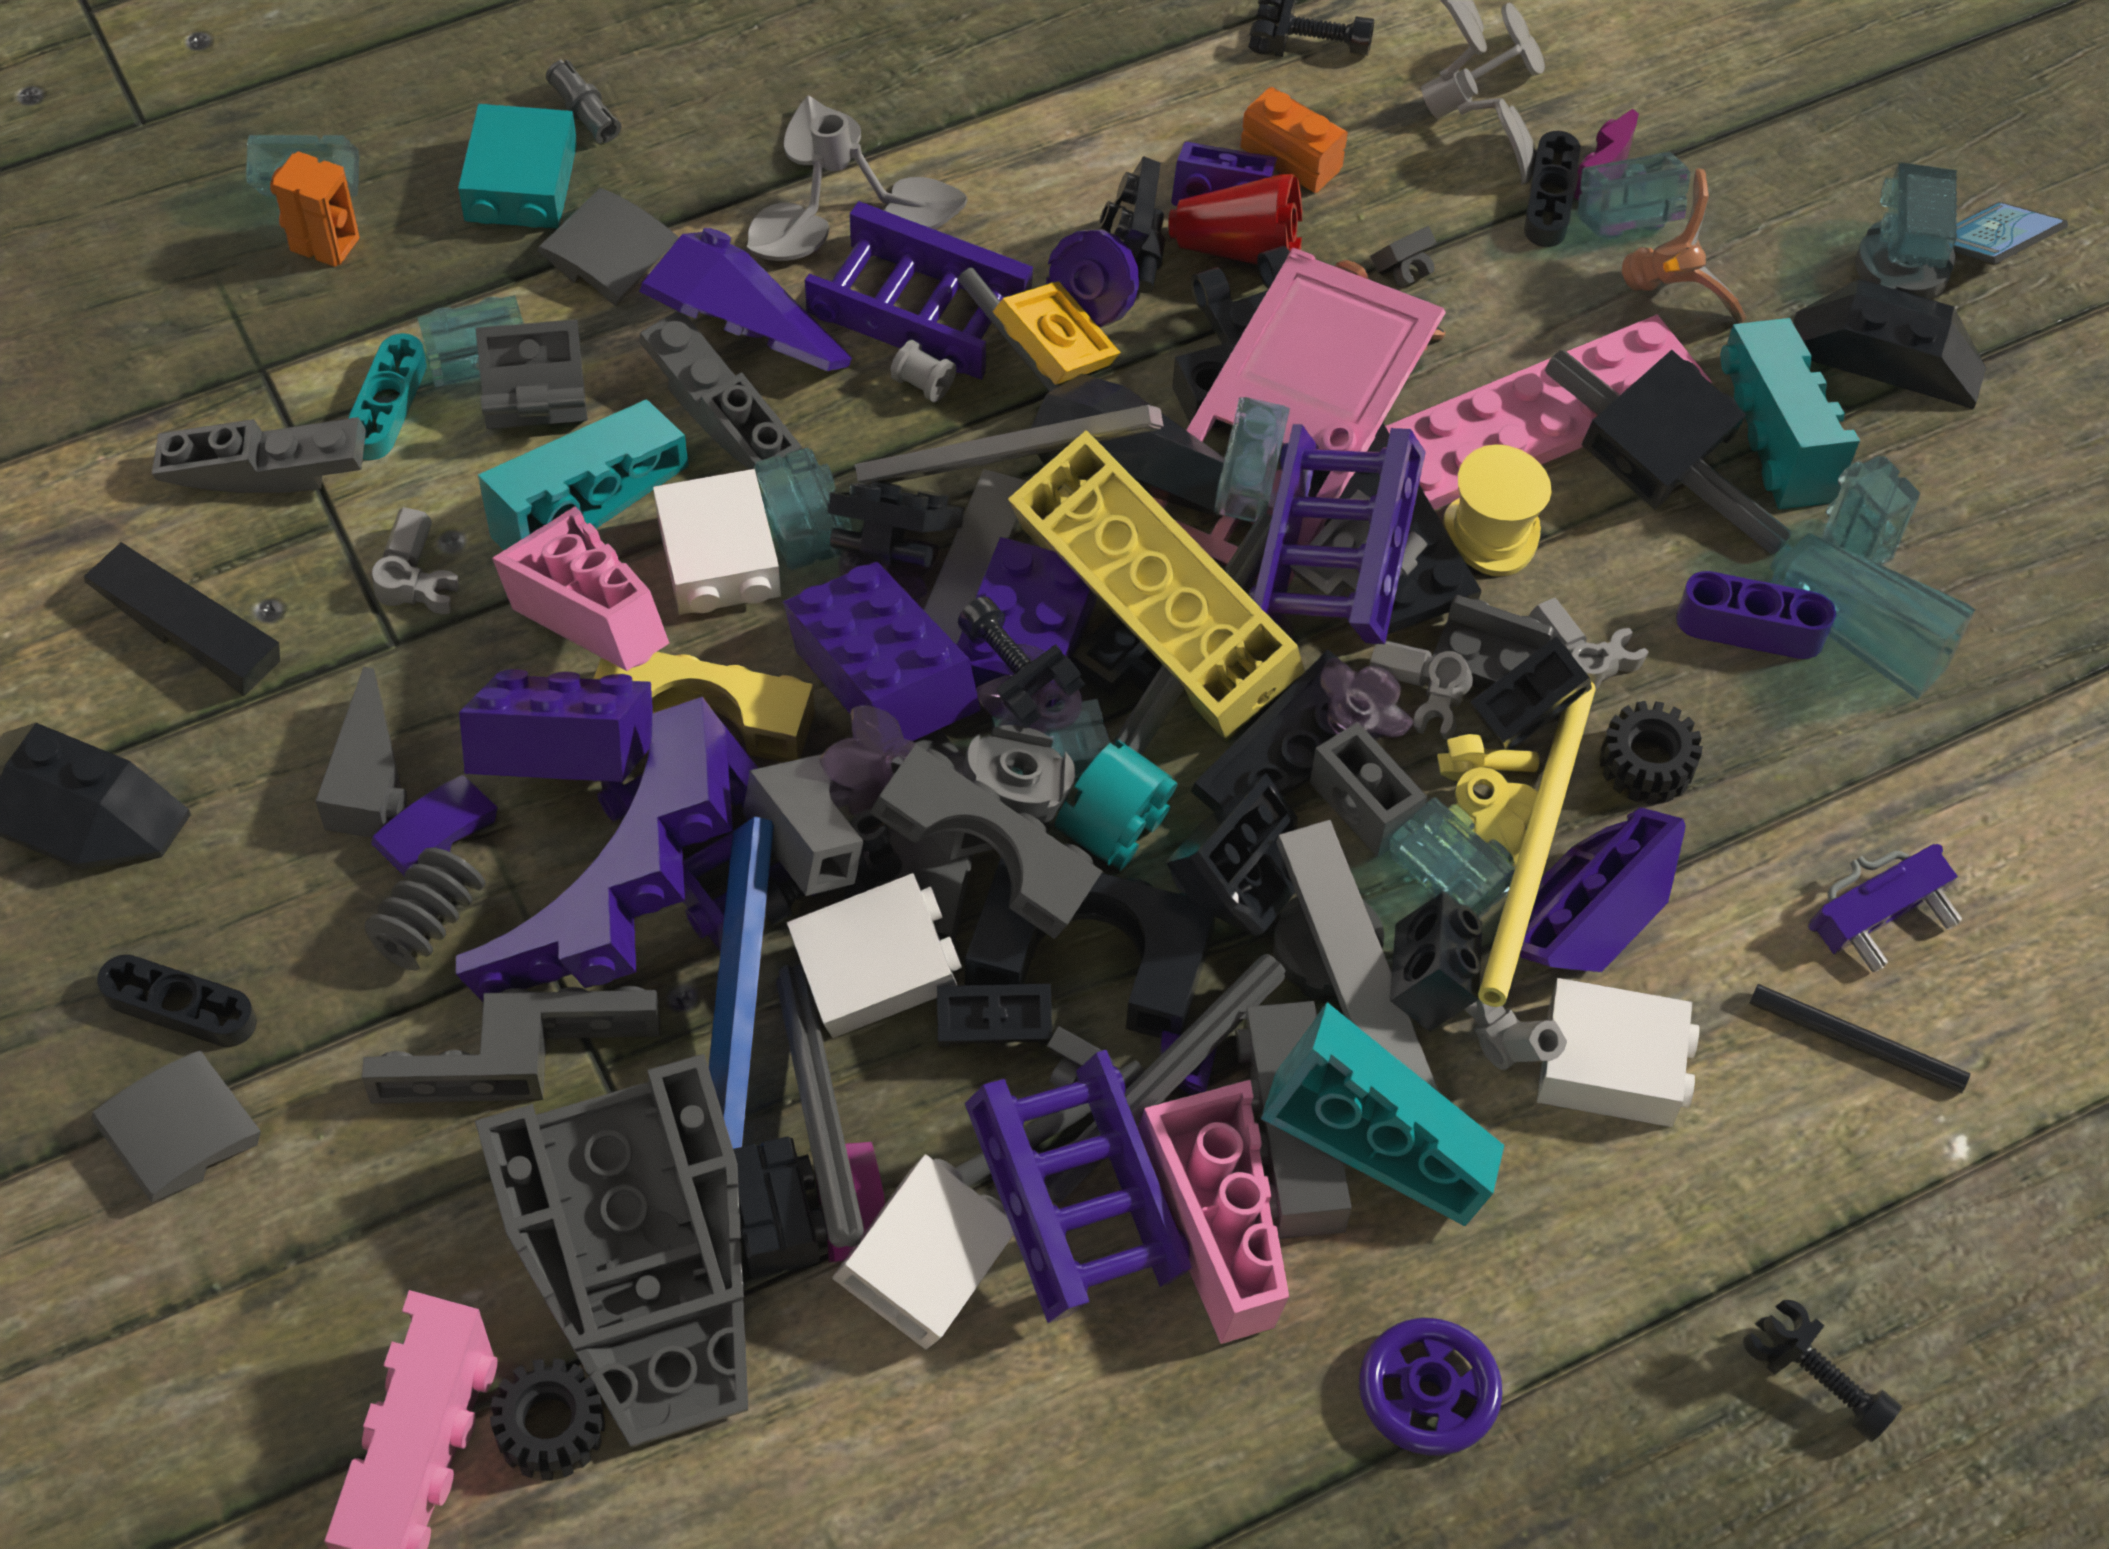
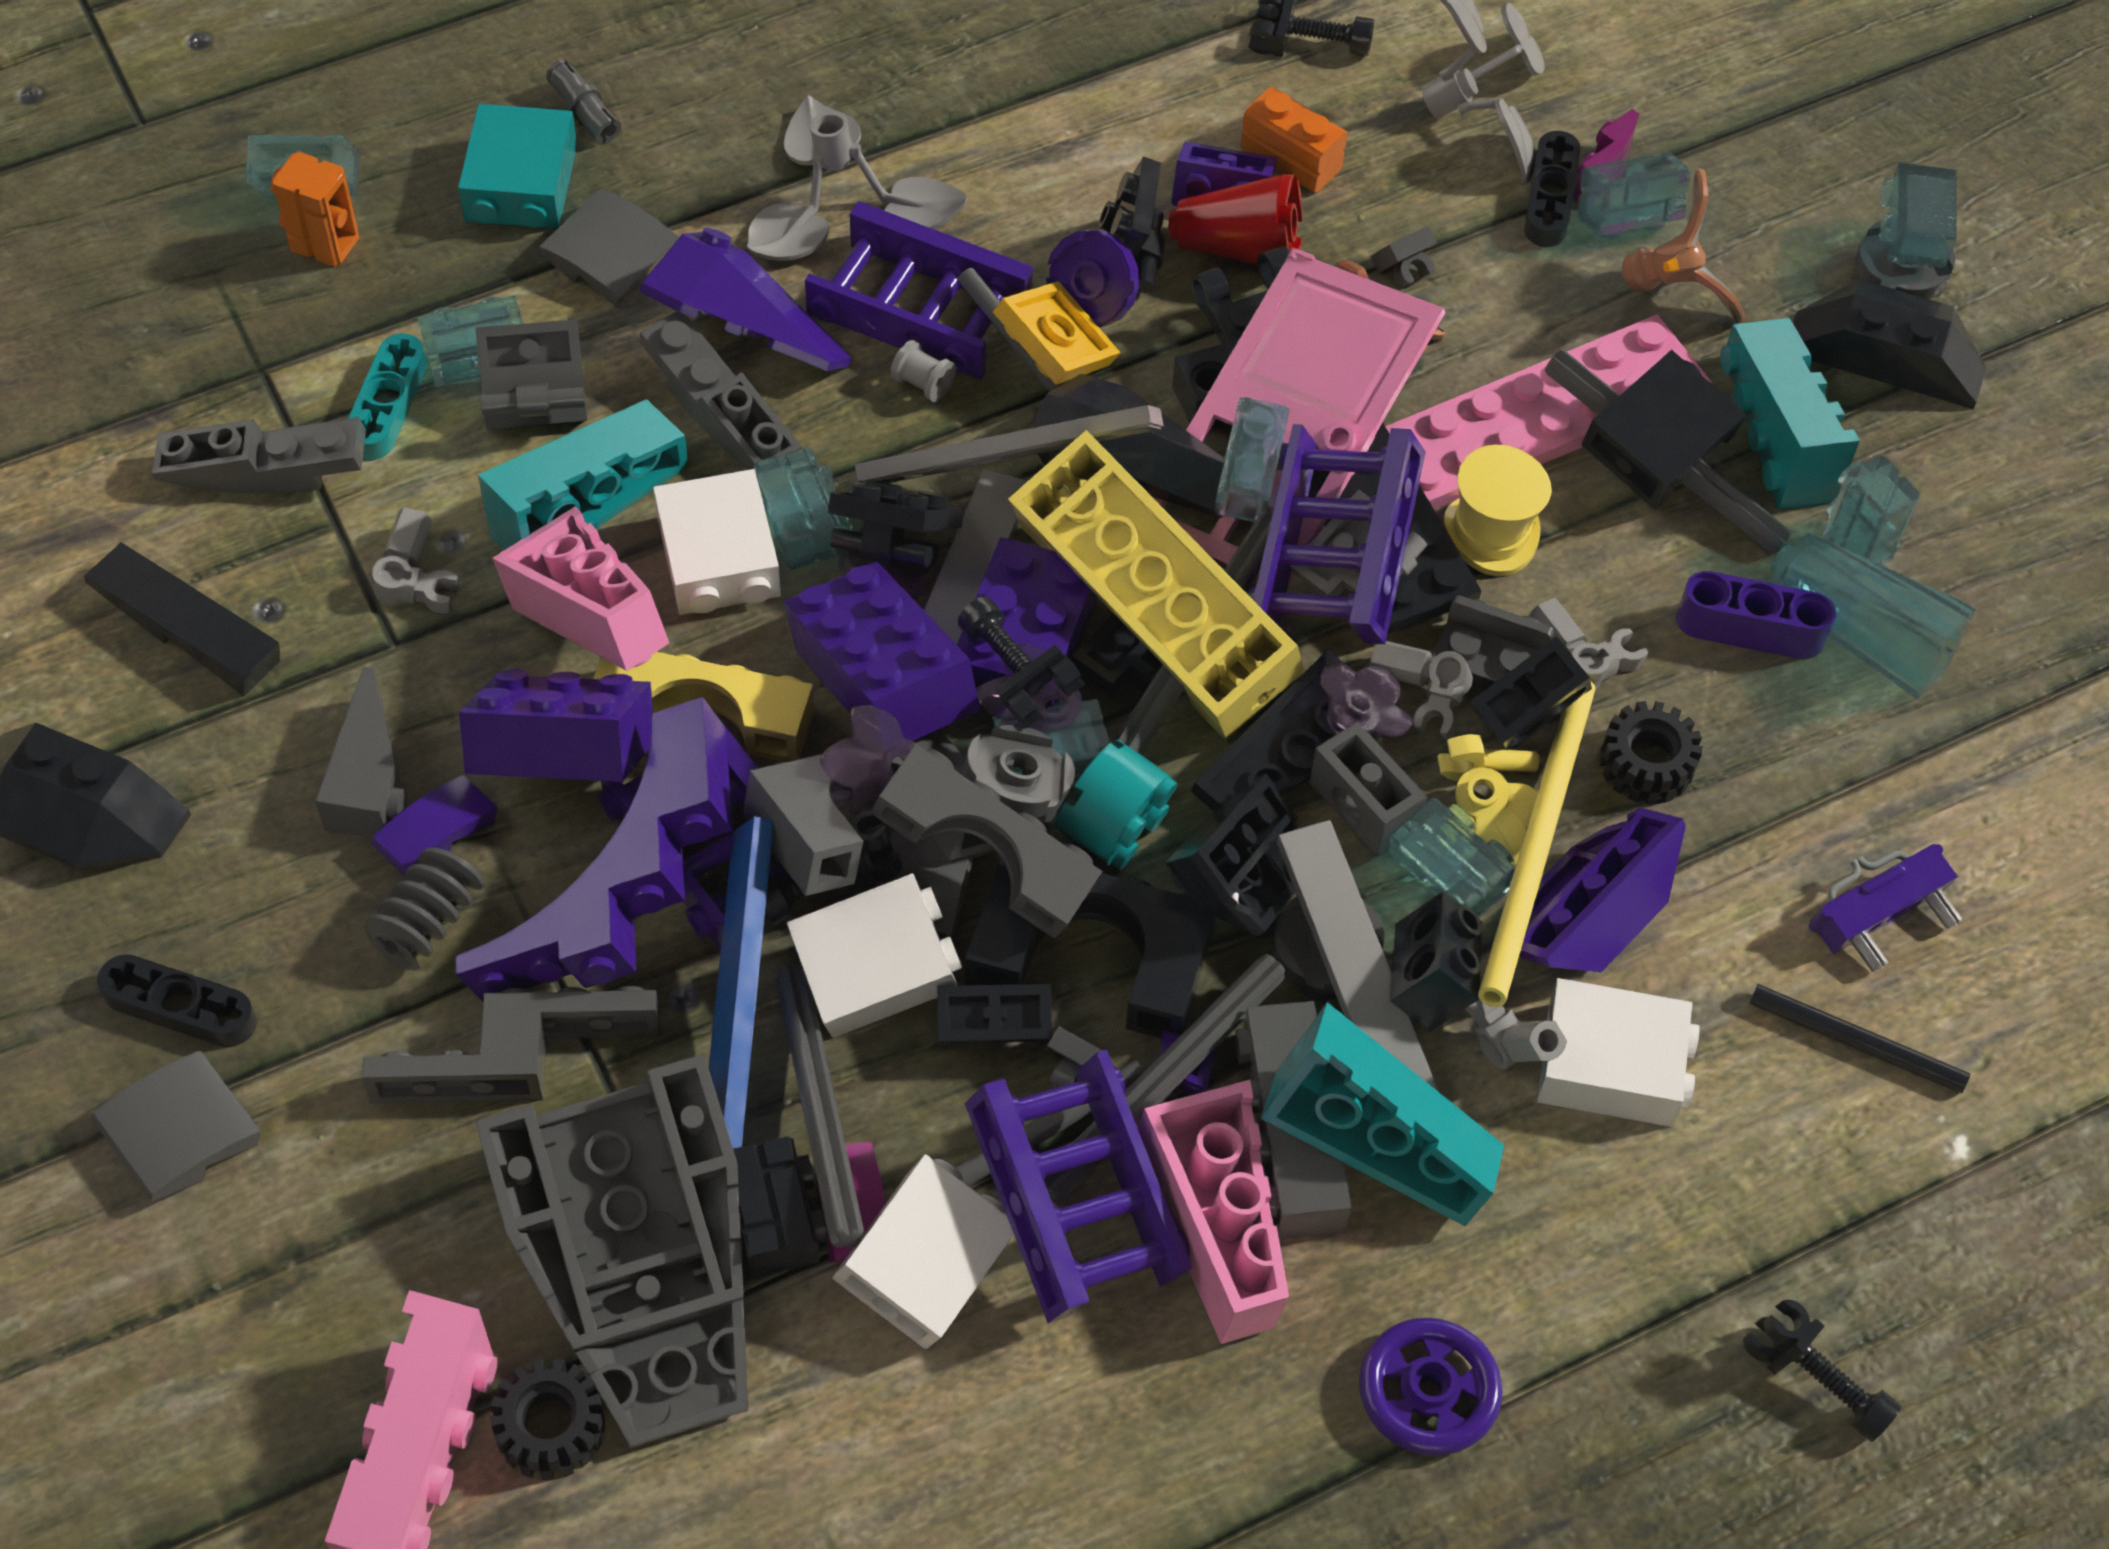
(2003, 231): piece -> none

